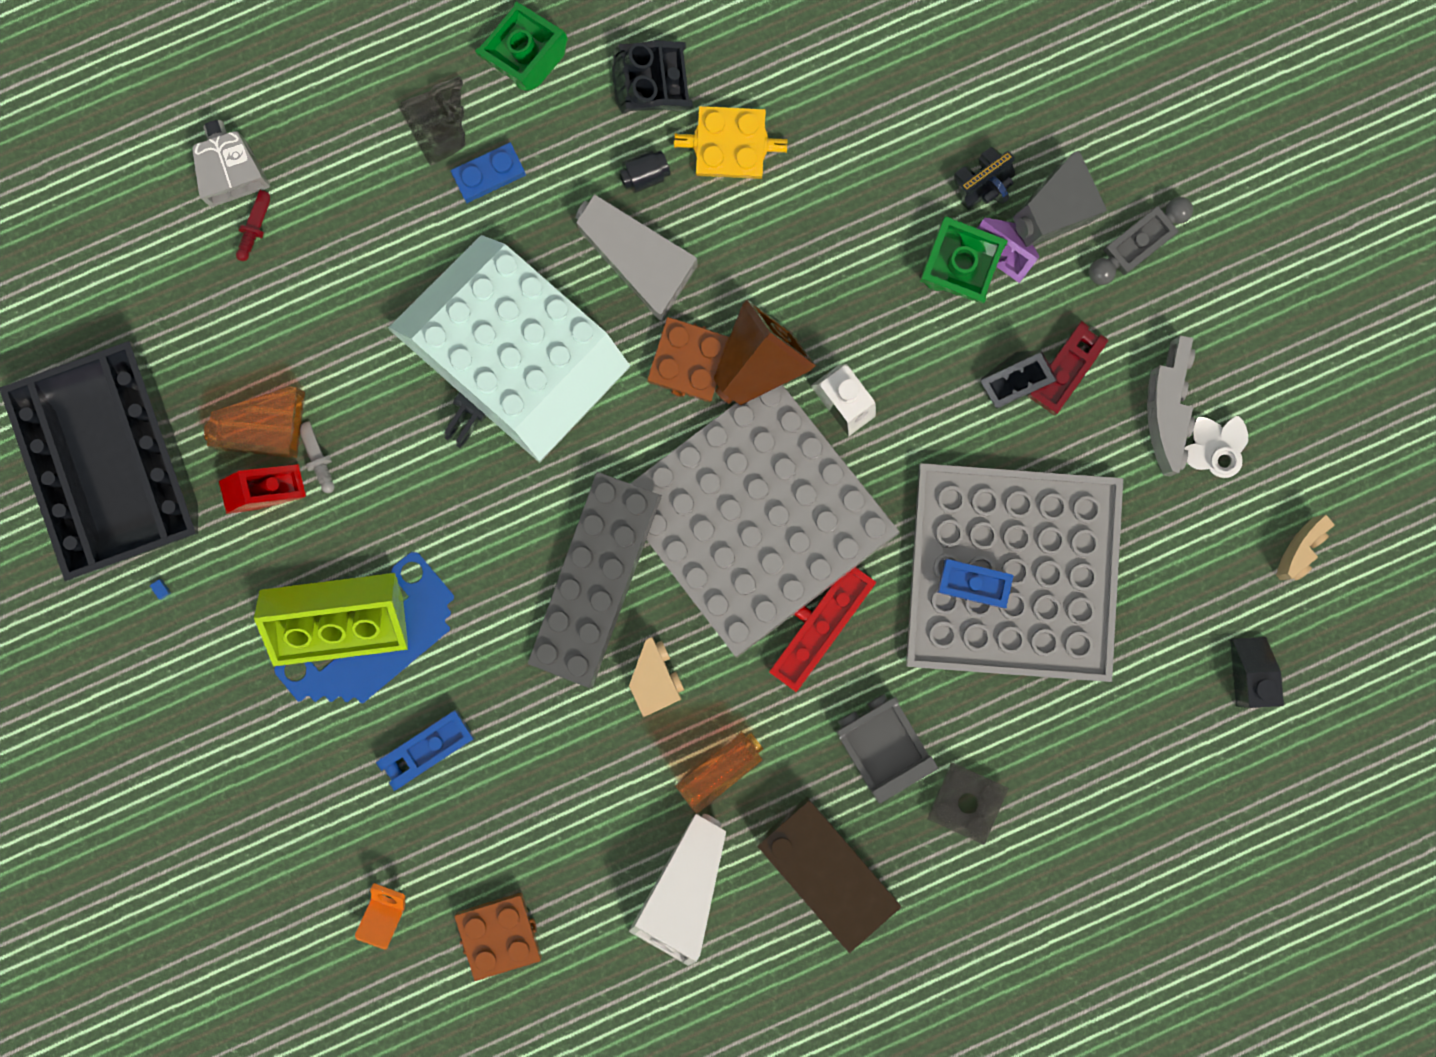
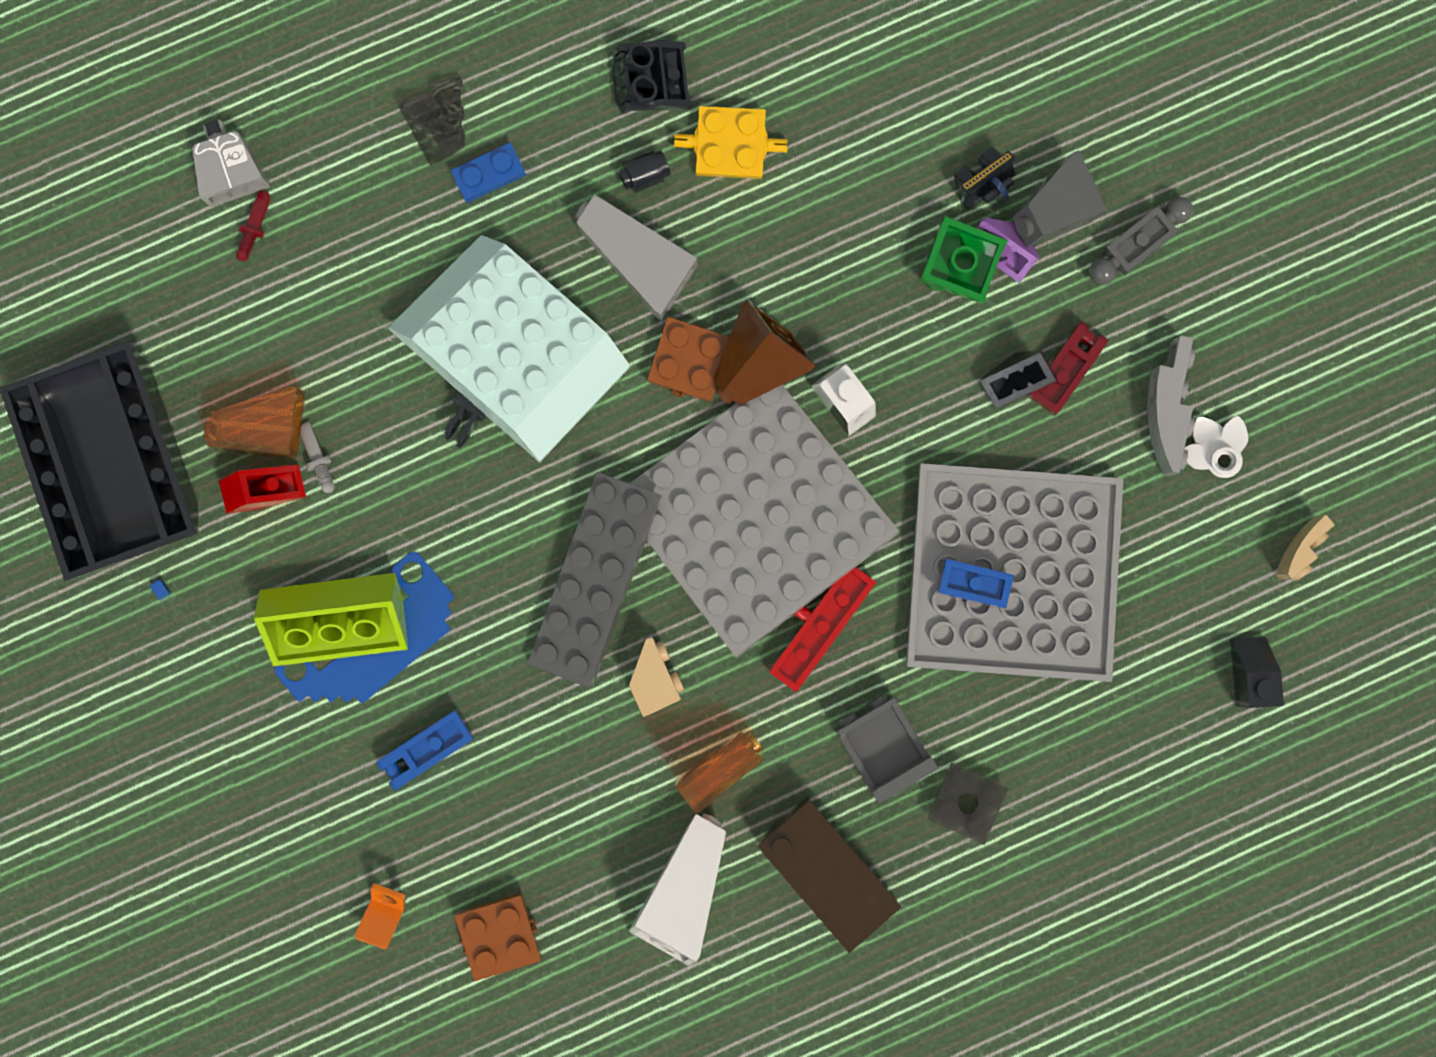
(524, 47): green slope -> none

